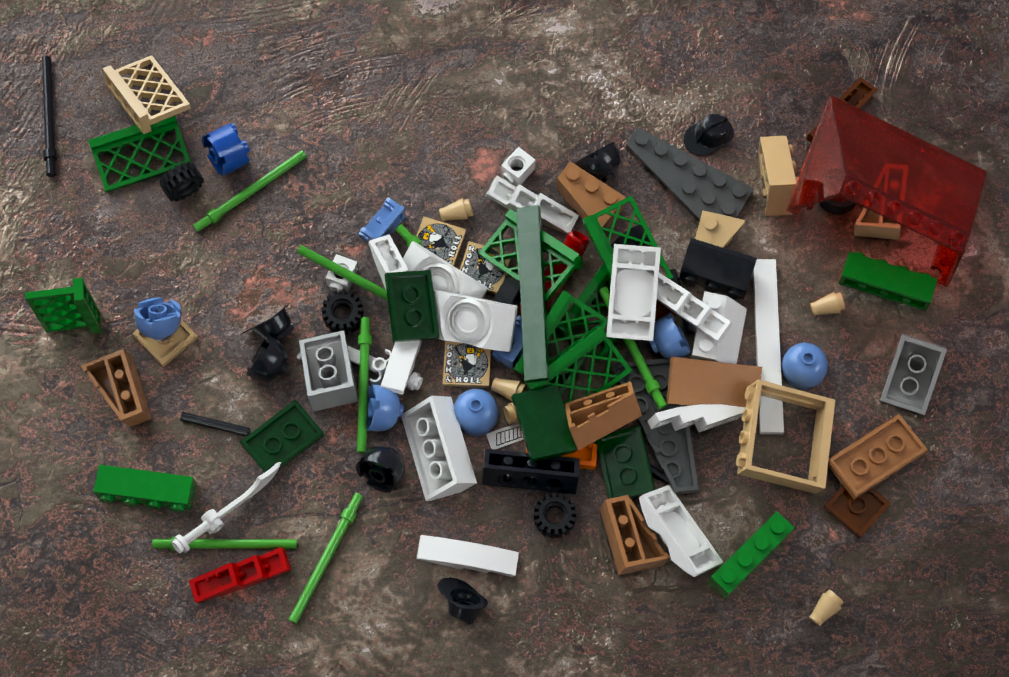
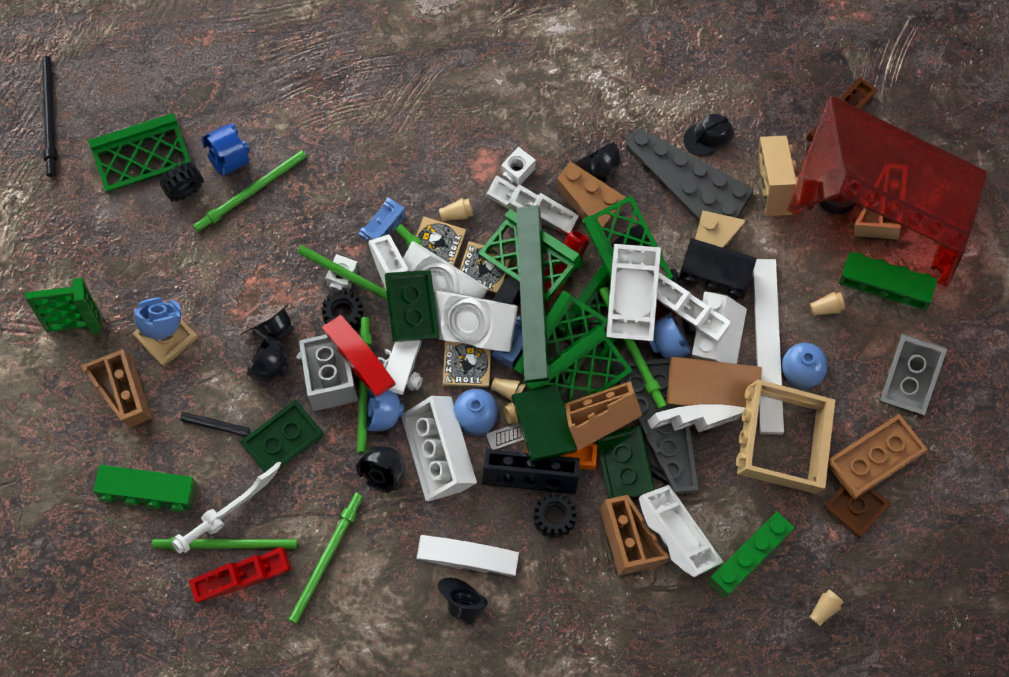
(131, 98): tan fence -> none
(359, 356): none -> red slope

